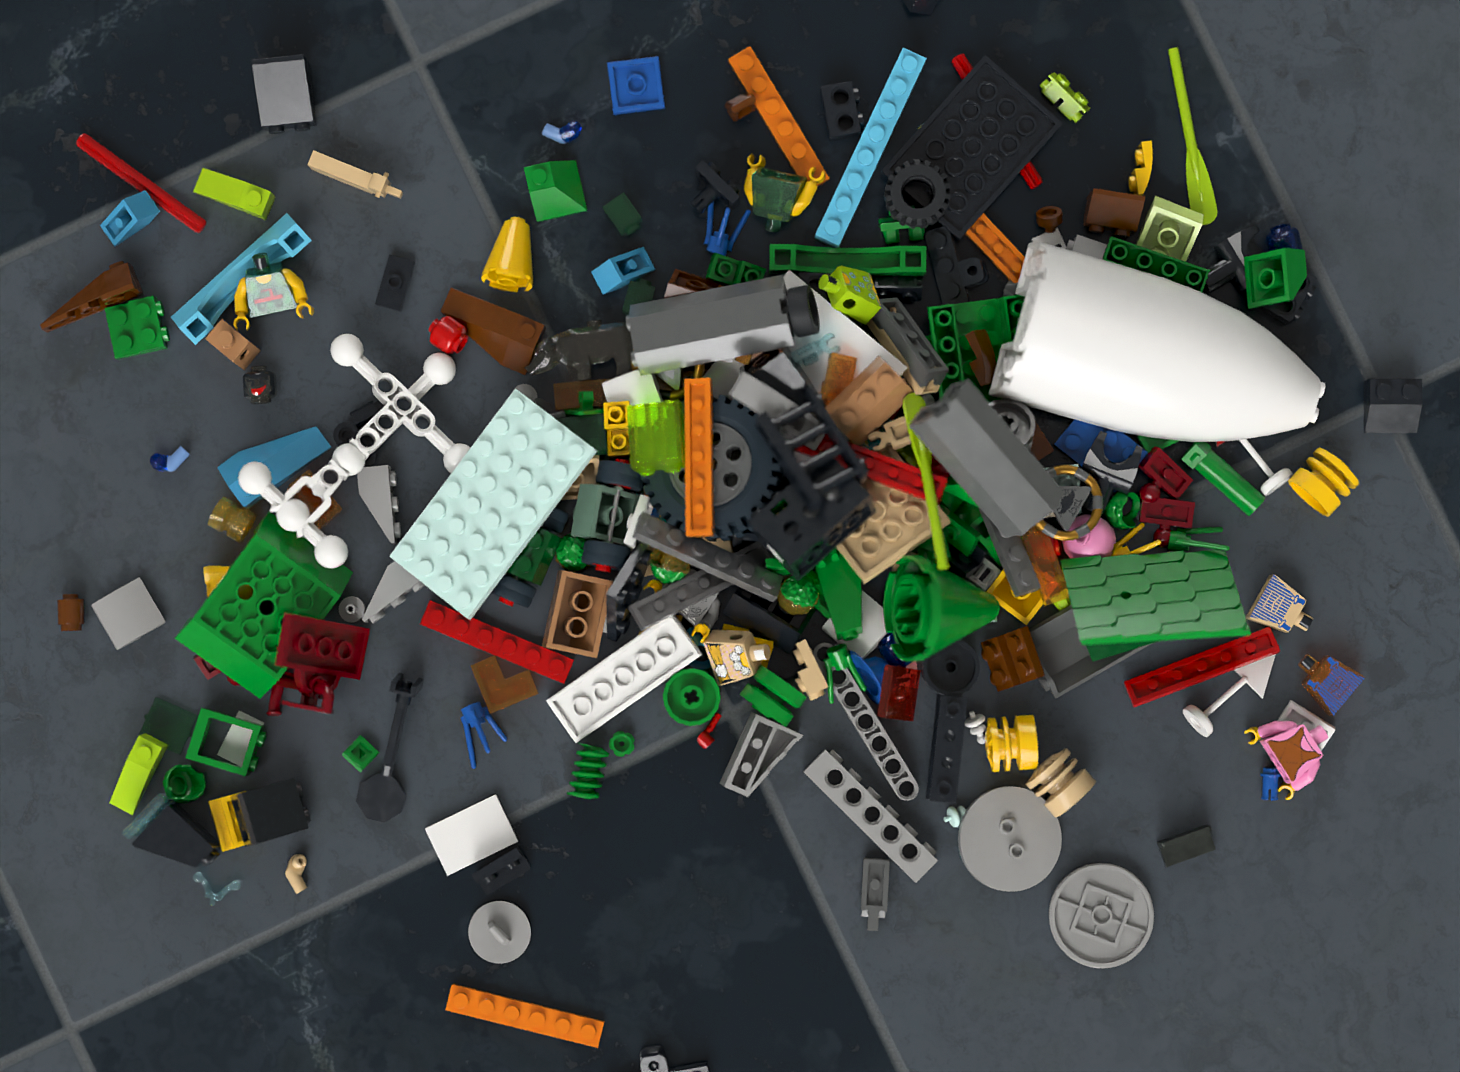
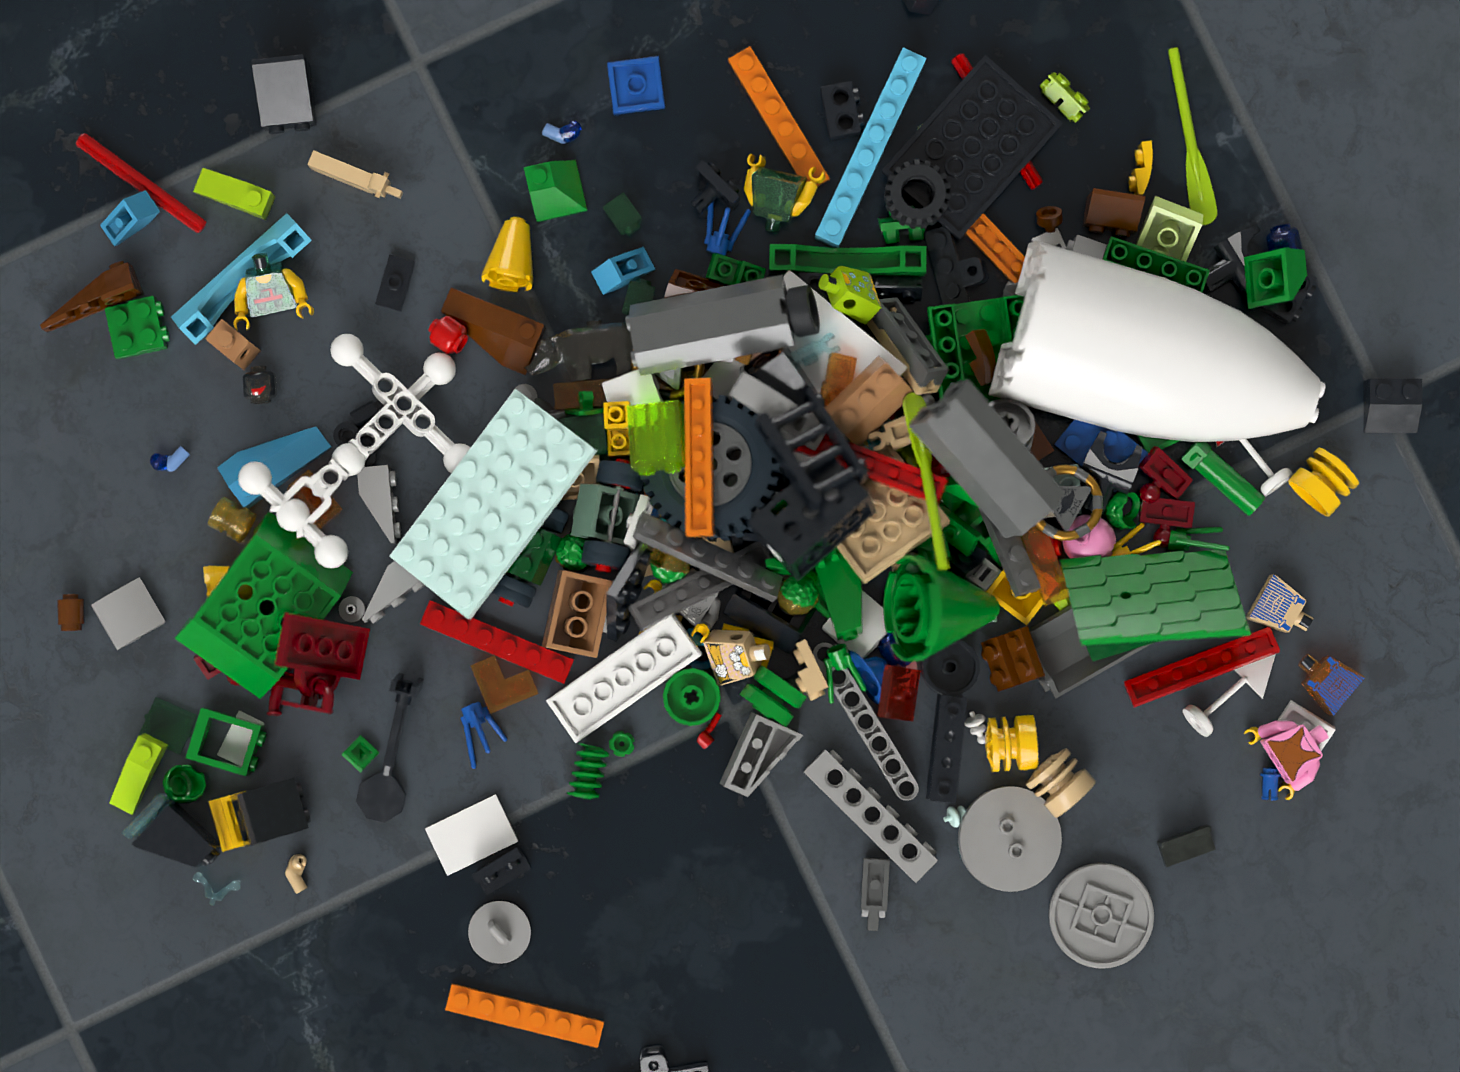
(741, 106): reddish brown slope -> none

